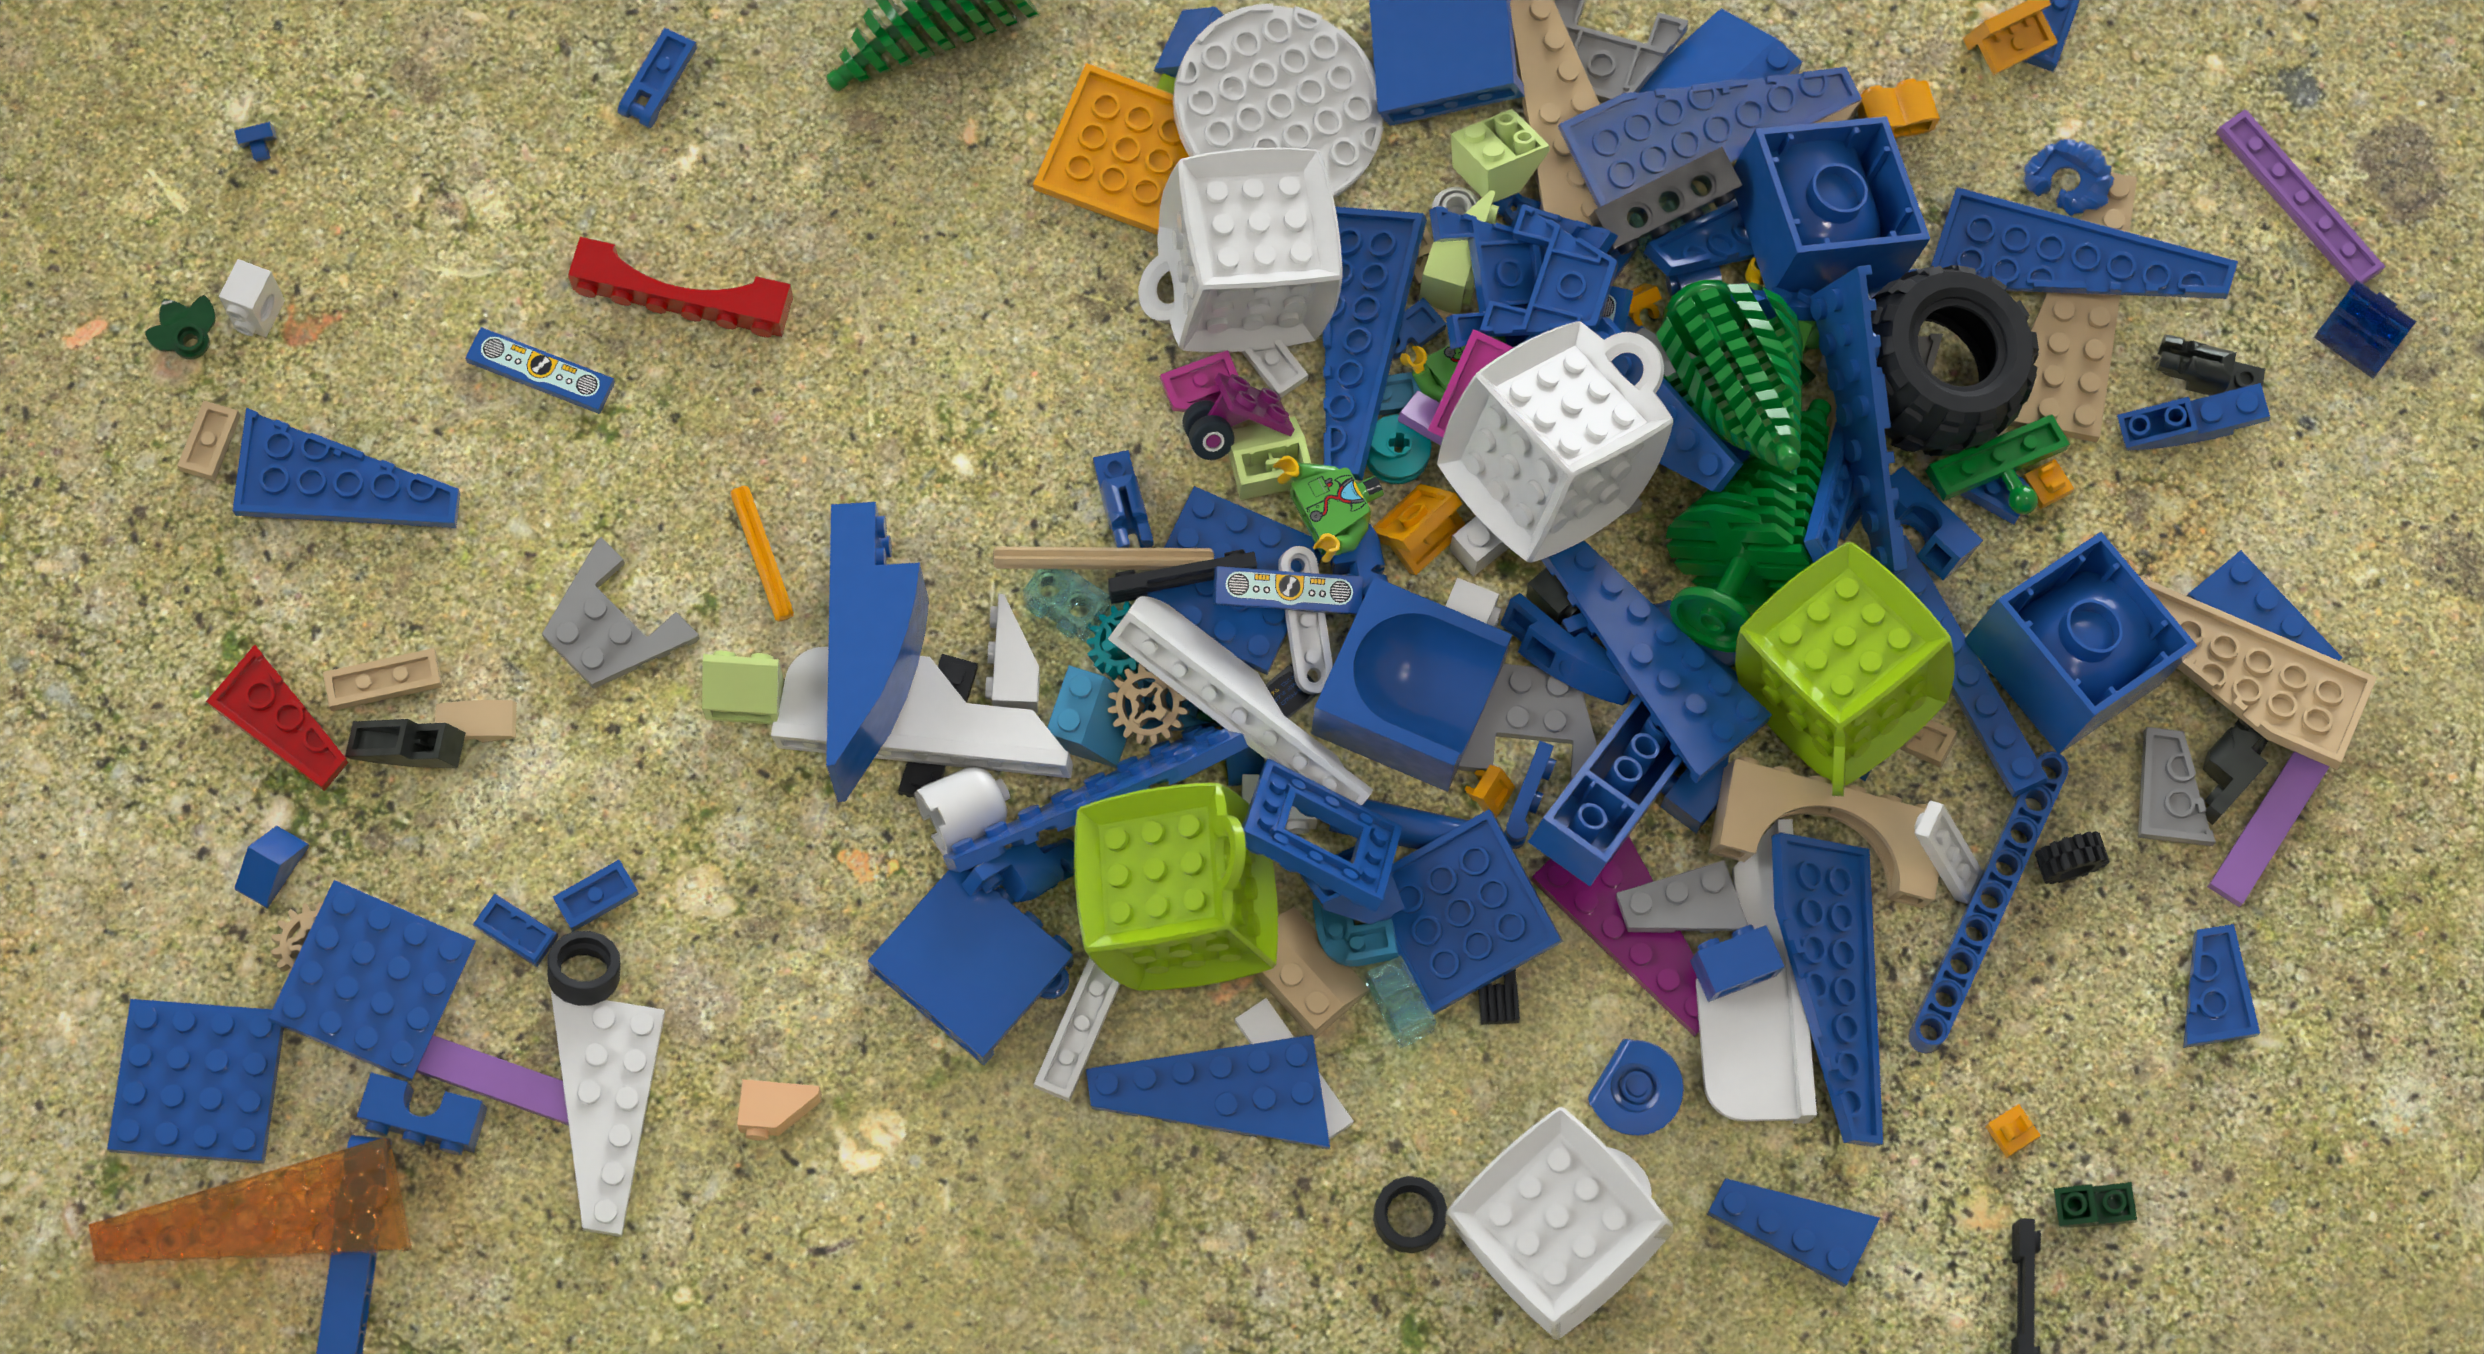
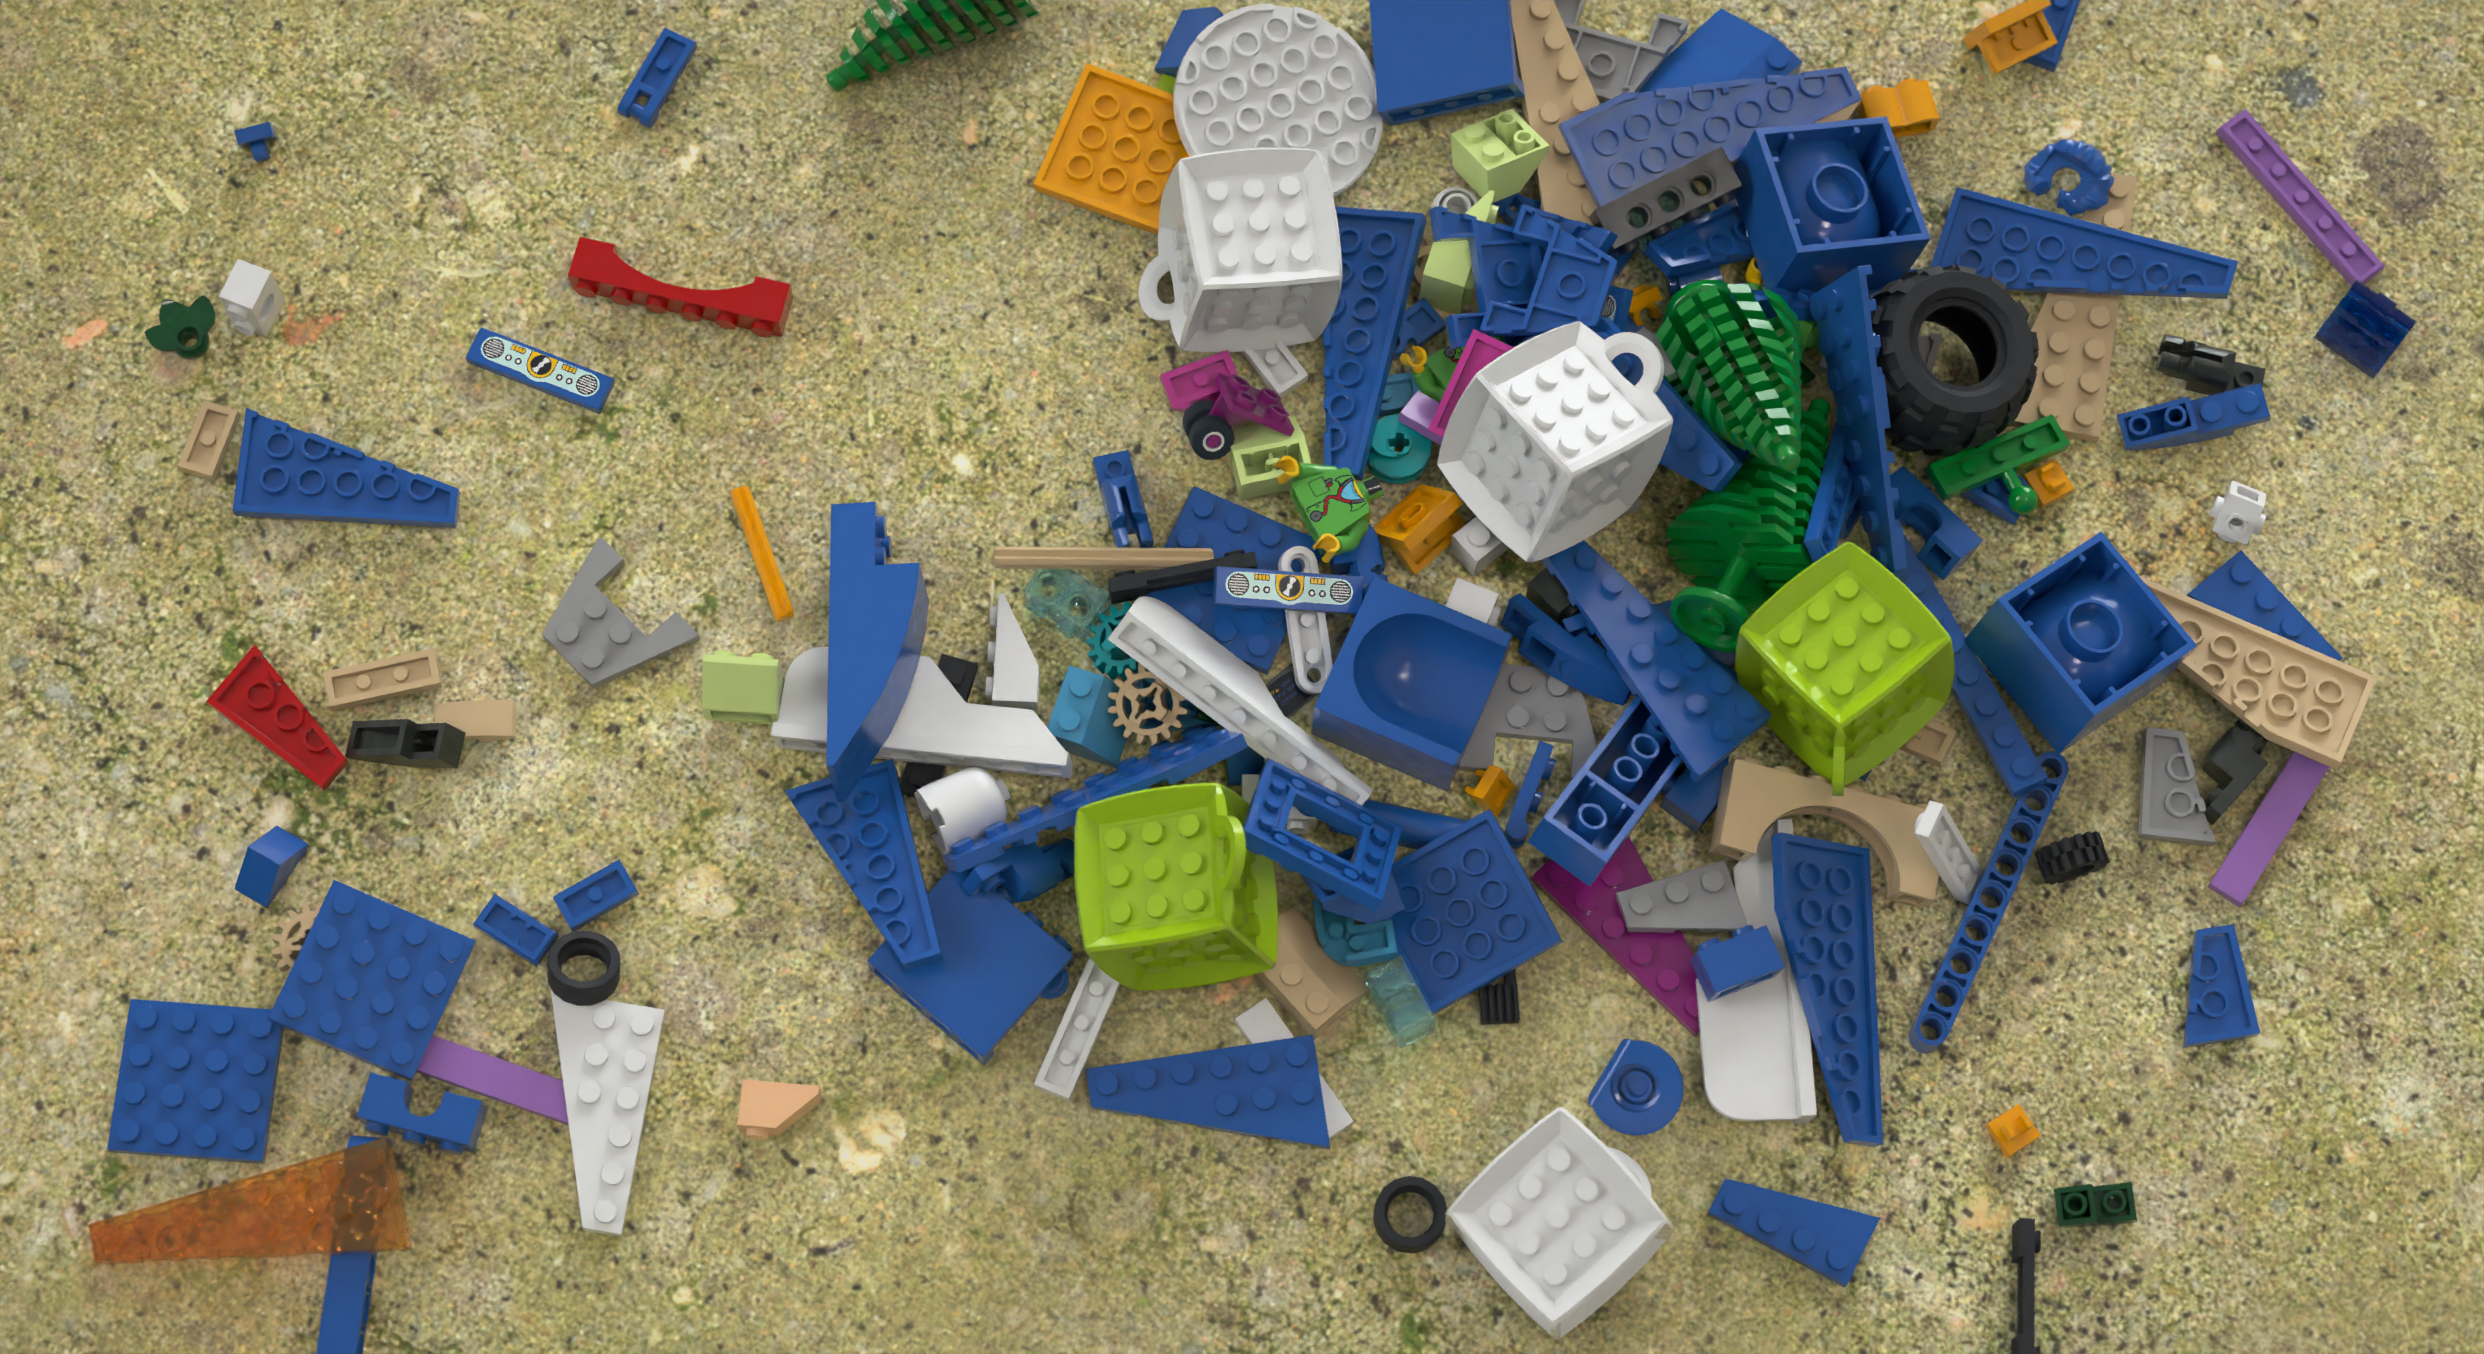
(876, 856): none -> blue wing
(2238, 513): none -> white brick

